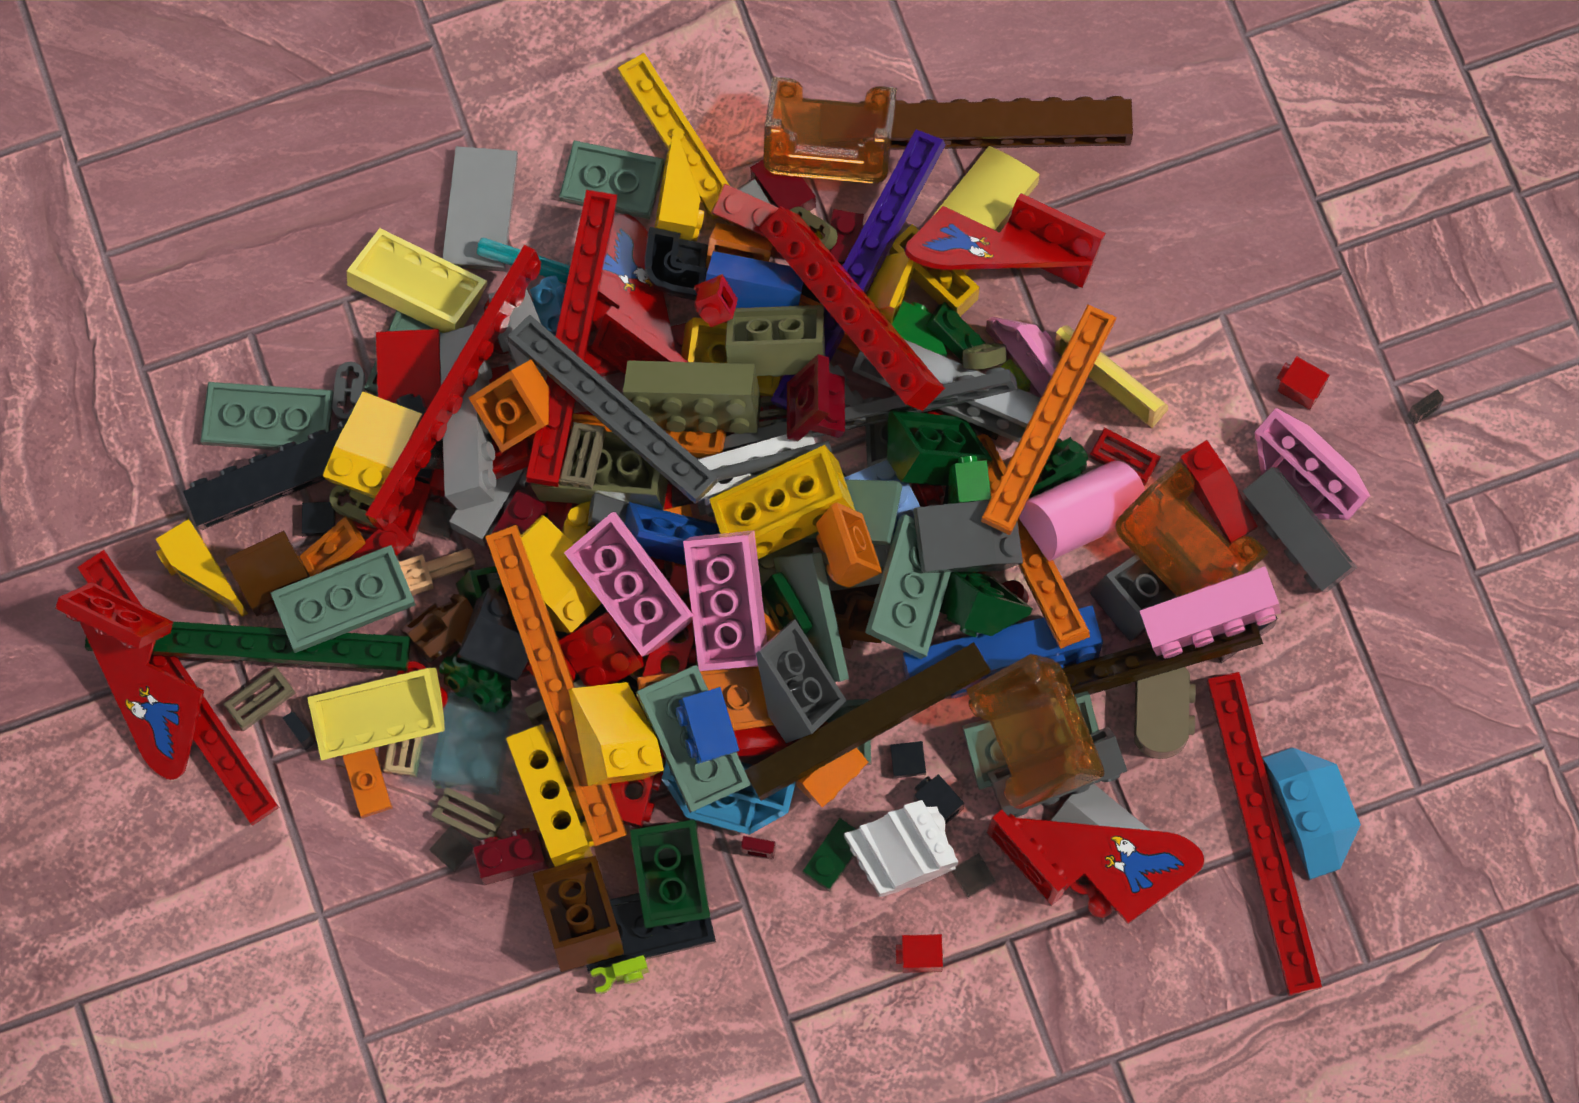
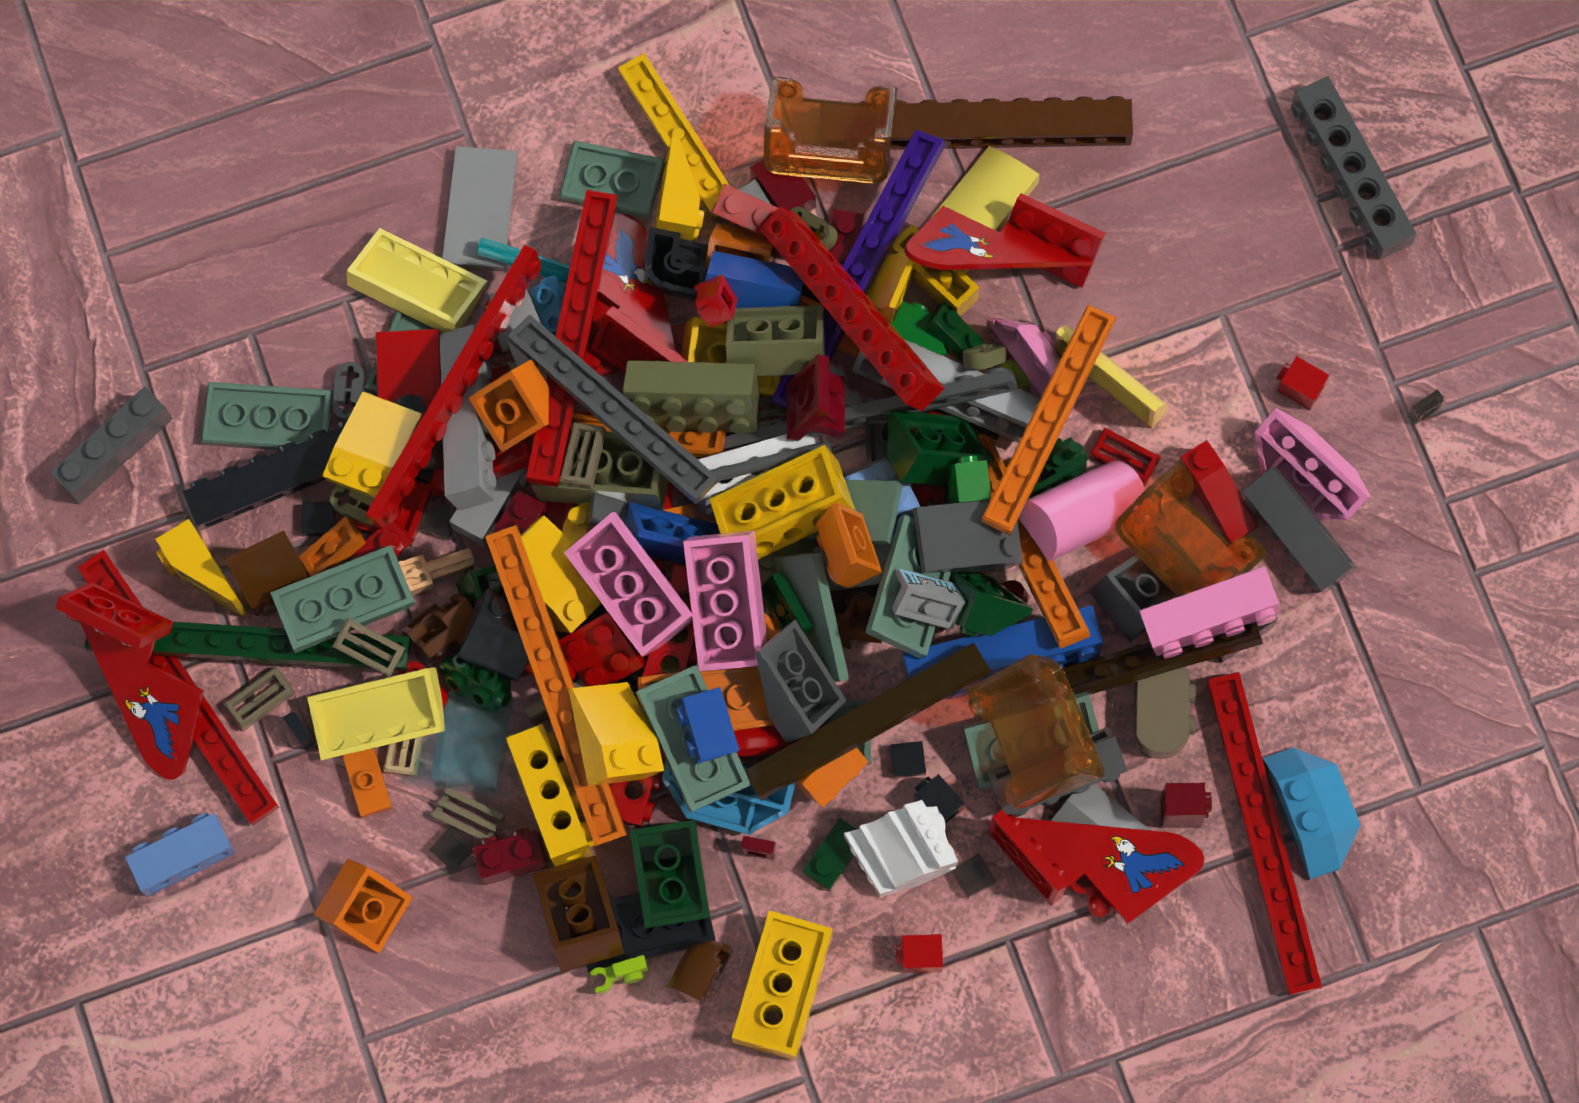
(111, 445): none -> dark grey brick
(179, 853): none -> medium blue brick
(363, 905): none -> orange slope
(392, 659): none -> dark tan tile
(699, 969): none -> reddish brown brick
(768, 967): none -> yellow brick
(928, 599): none -> light grey panel
(1184, 805): none -> dark red brick
(1324, 98): none -> dark grey brick

